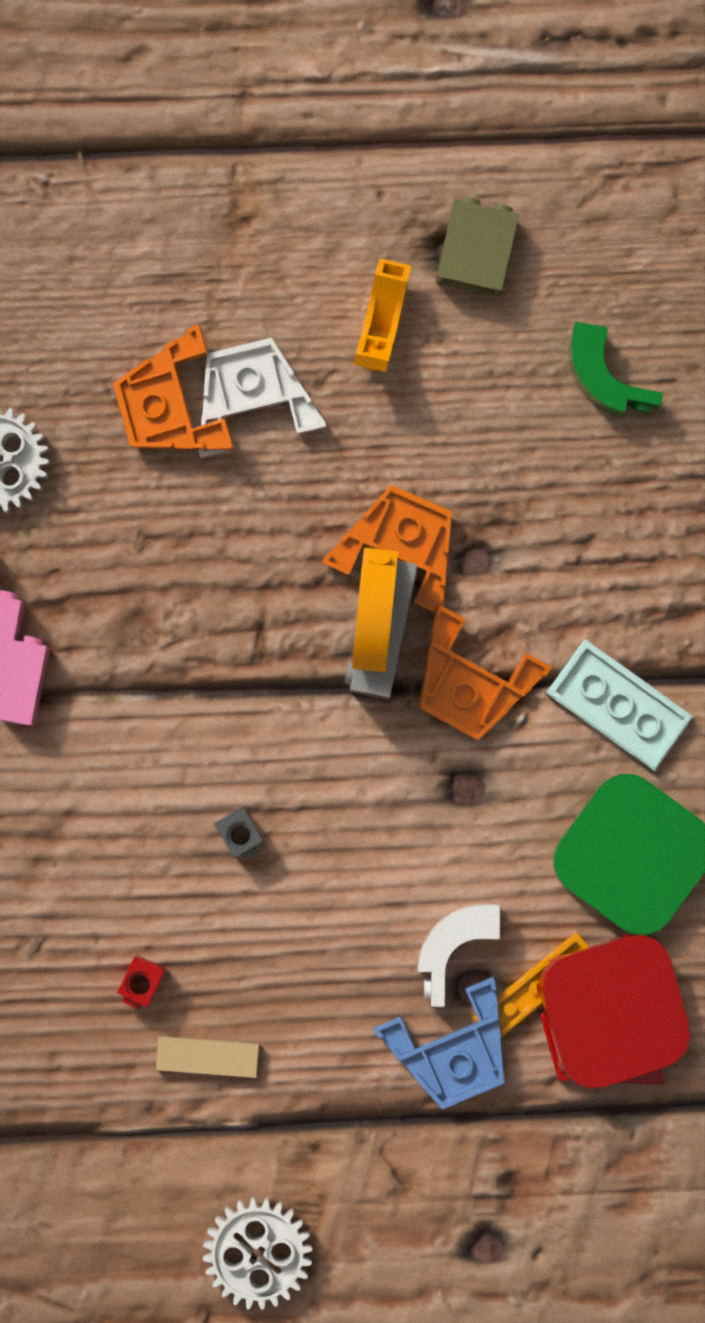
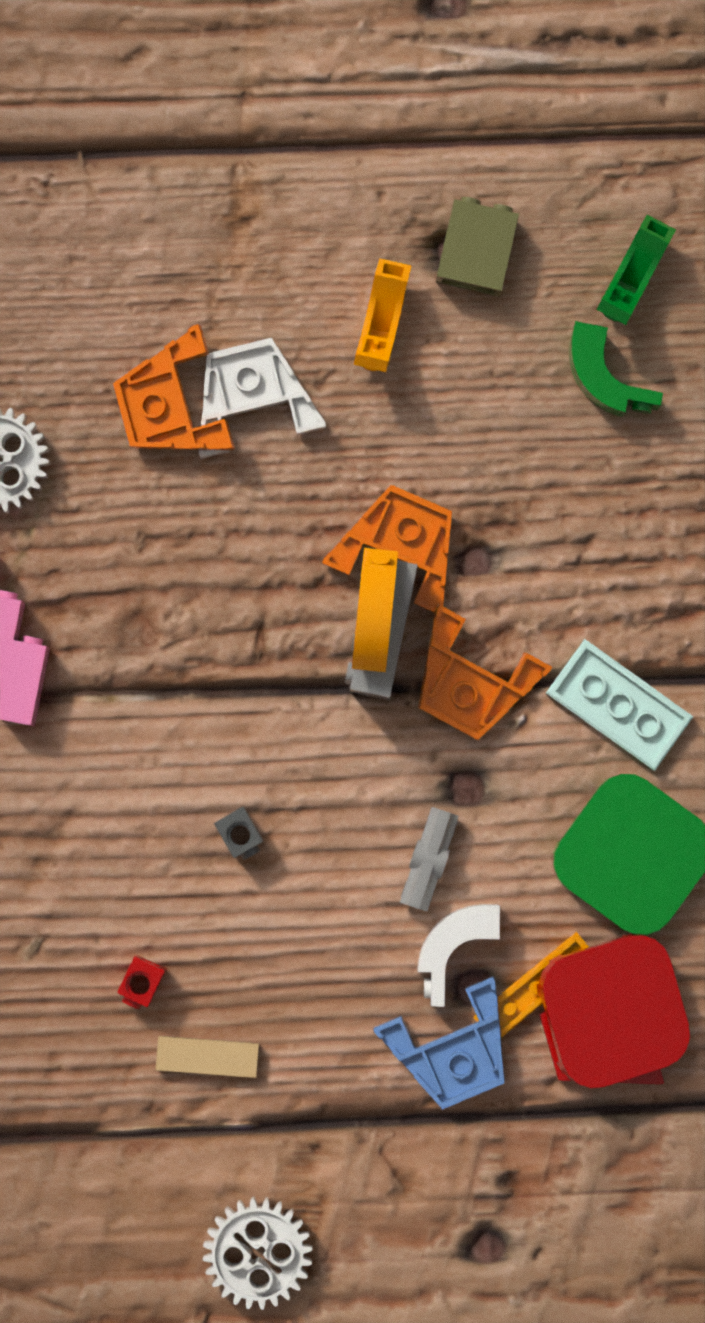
(429, 859): none -> light grey piece
(636, 270): none -> green arch

